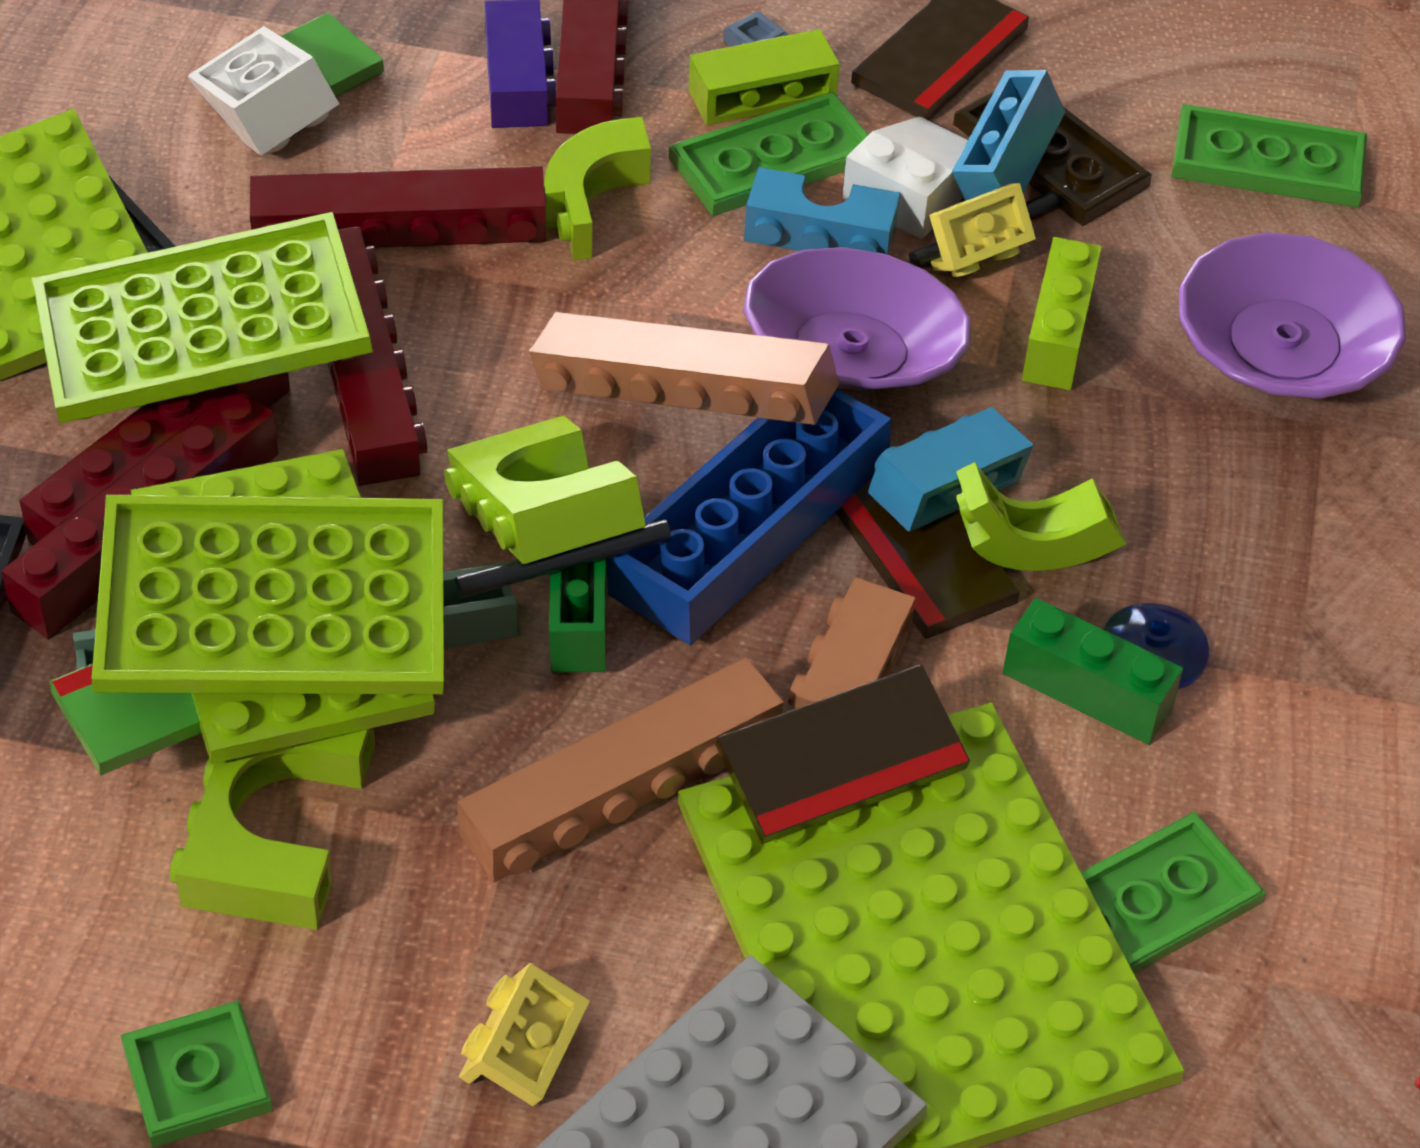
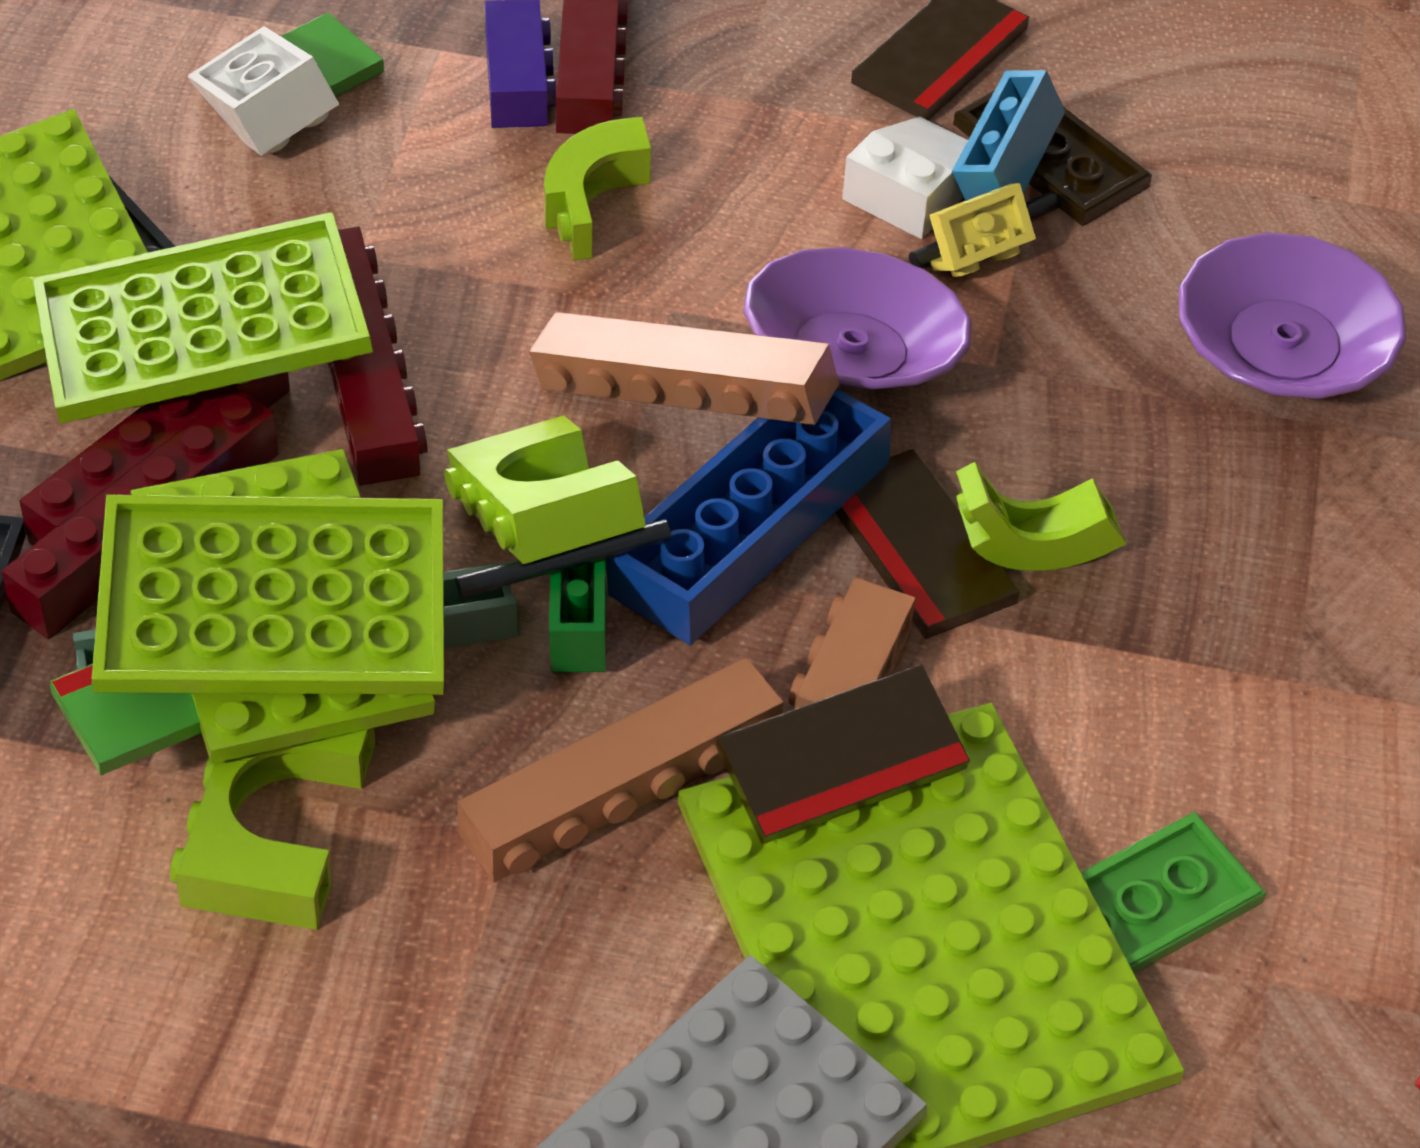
(196, 1073): bright green tile -> none
(412, 204): dark red brick -> none
(524, 1033): light yellow bracket -> none
(752, 29): sand blue tile -> none
(762, 76): lime brick -> none
(786, 219): dark azure arch -> none
(797, 139): bright green tile -> none
(920, 477): dark azure brick -> none
(1061, 313): lime brick -> none
(1092, 670): green brick -> none
(1166, 634): clear blue dish -> none
(1270, 155): bright green tile -> none

